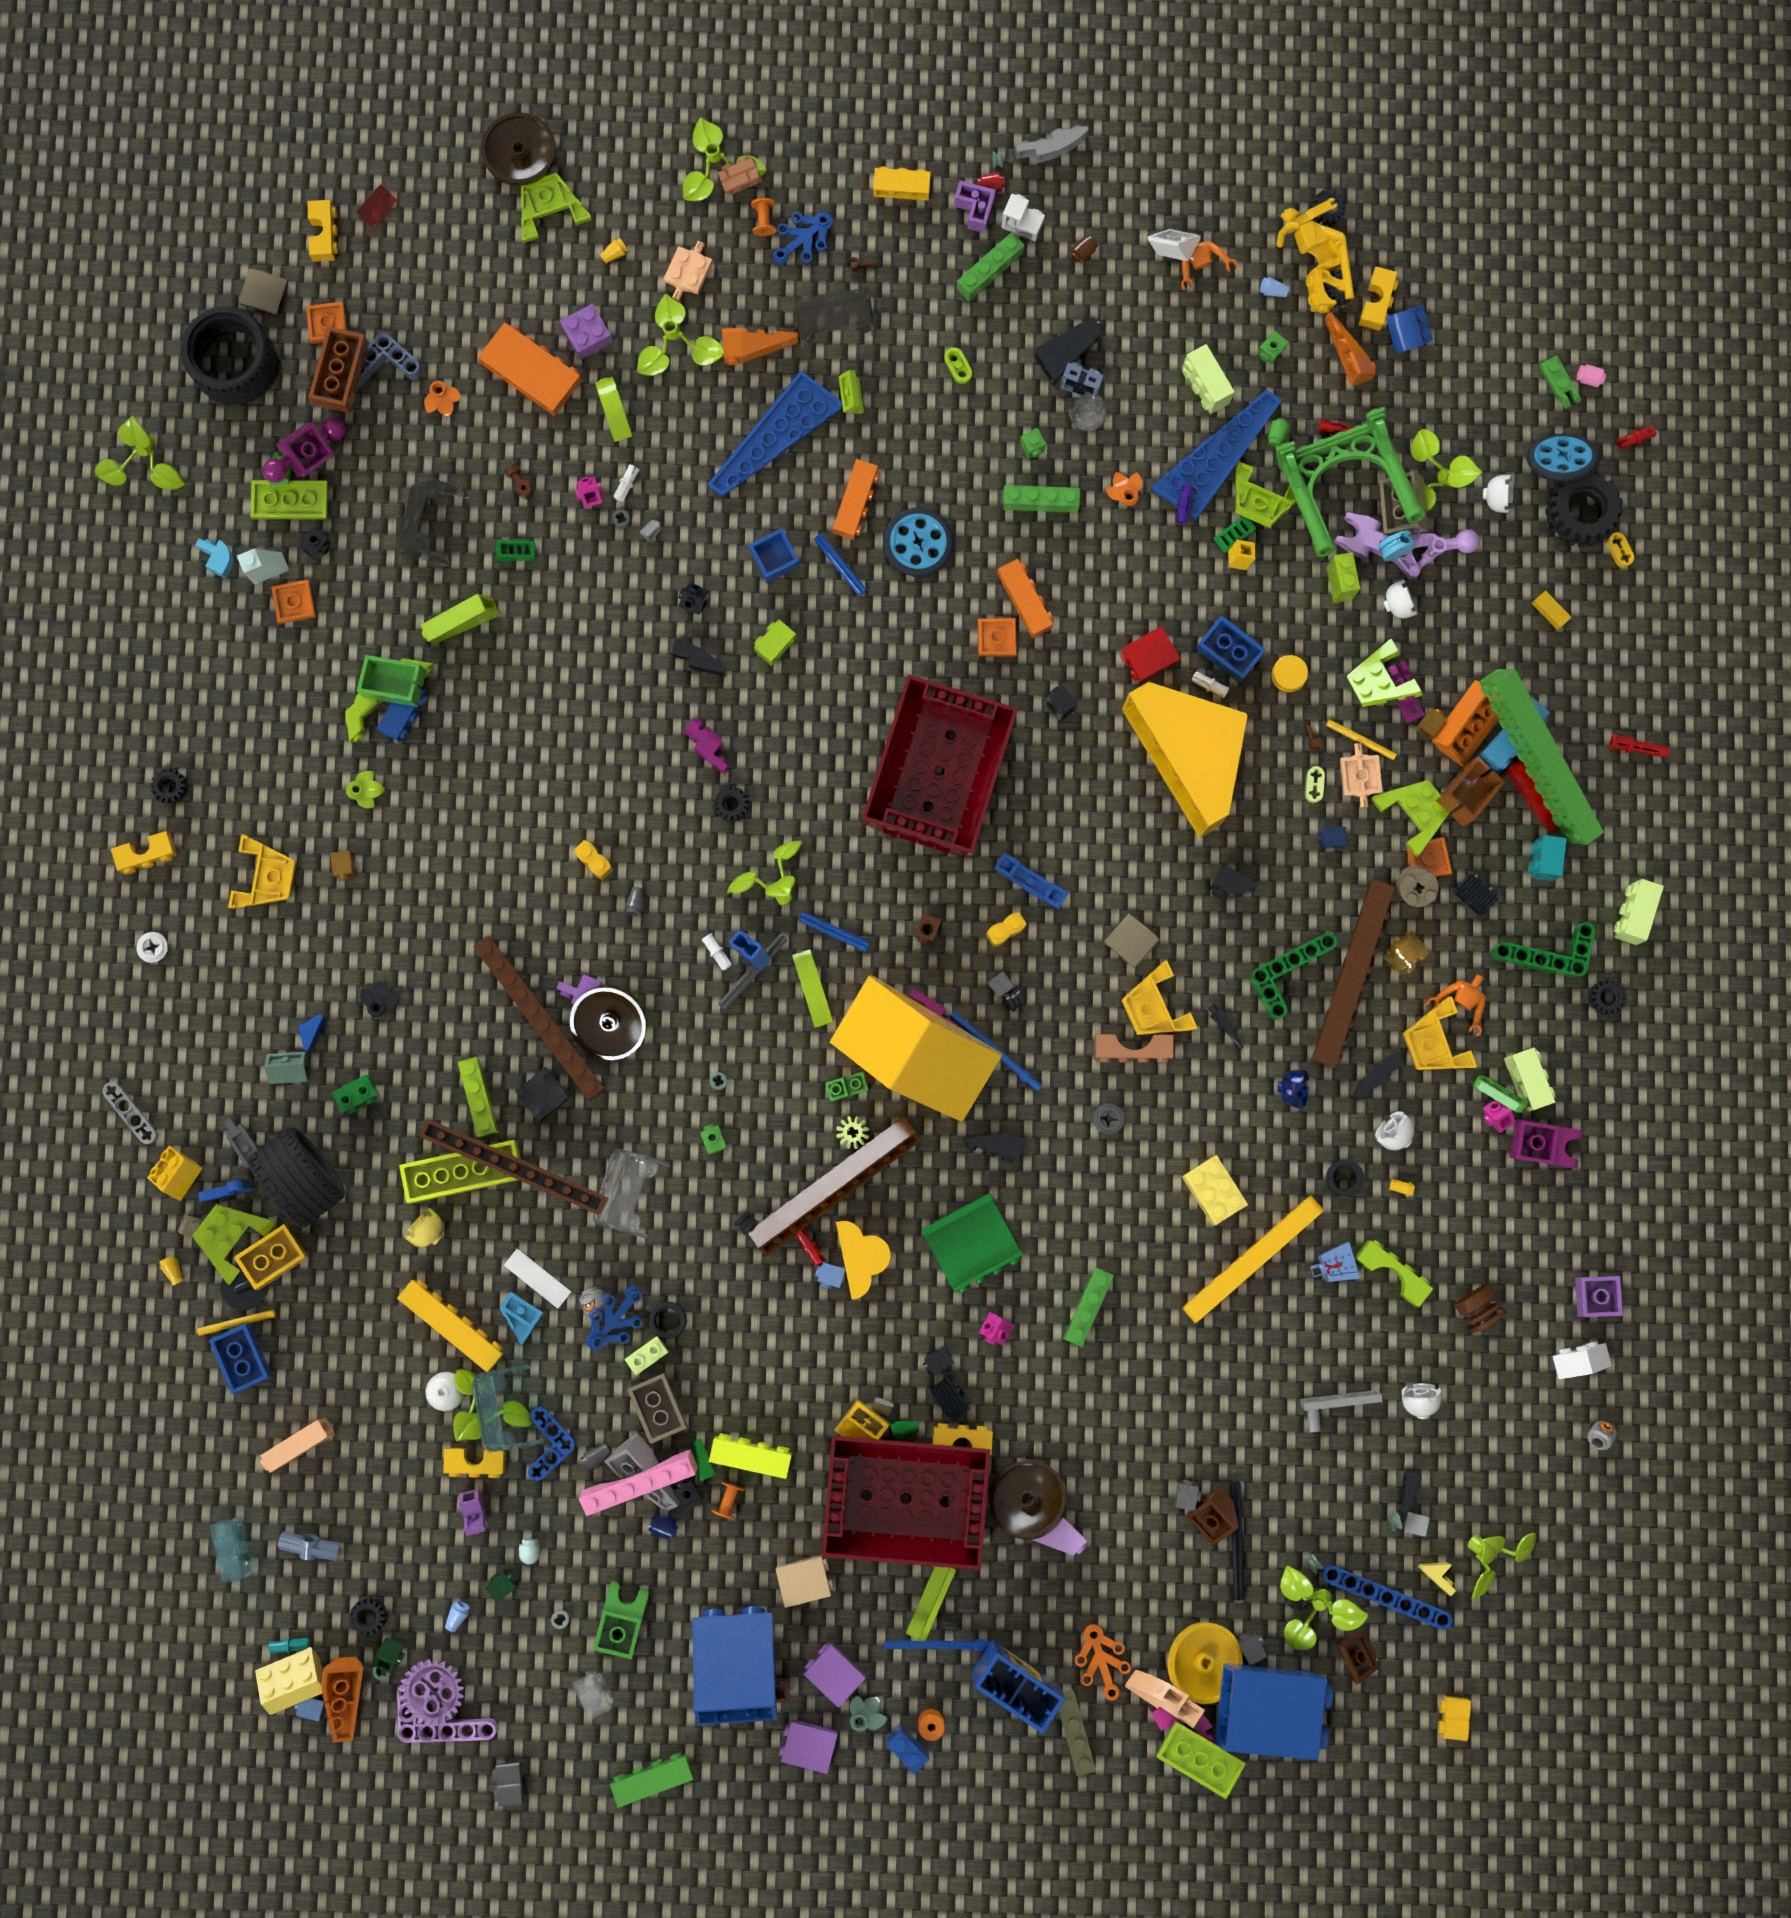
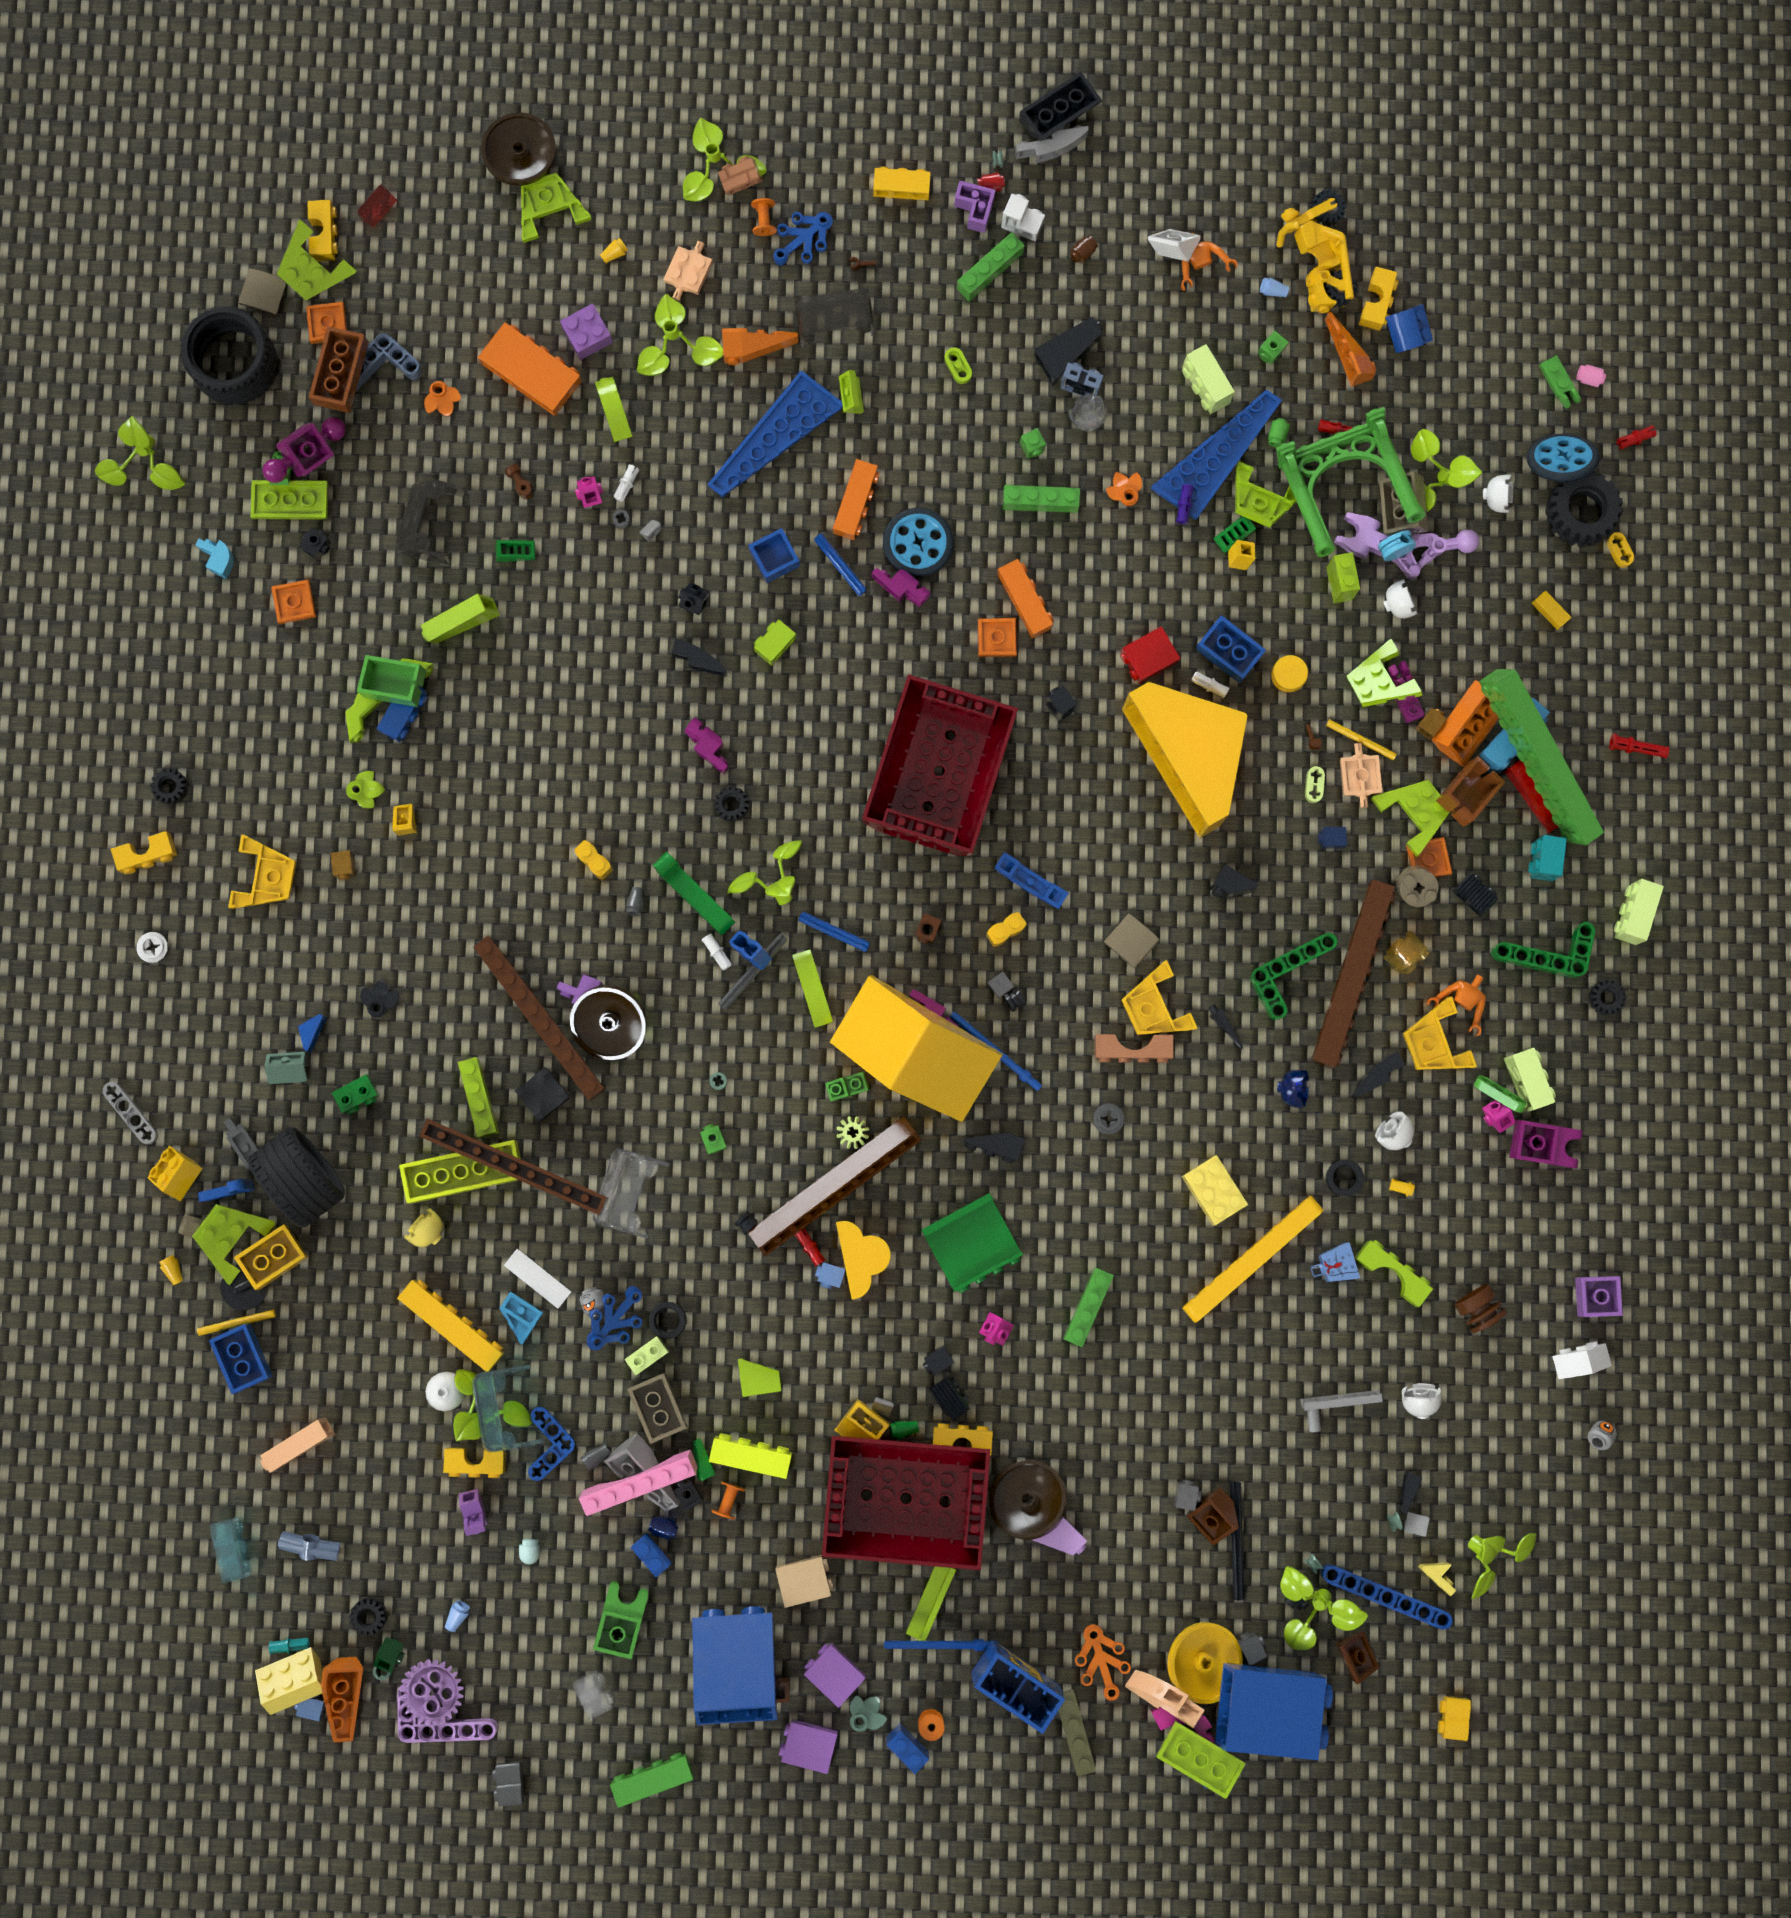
(262, 564): light aqua slope -> none
(304, 272): none -> lime wing
(404, 820): none -> yellow slope
(501, 1585): dark green brick -> none
(565, 1622): light grey bush -> none
(651, 1555): none -> blue brick
(692, 893): none -> green beam
(758, 1379): none -> lime slope
(902, 585): none -> magenta plate
(1059, 107): none -> black slope

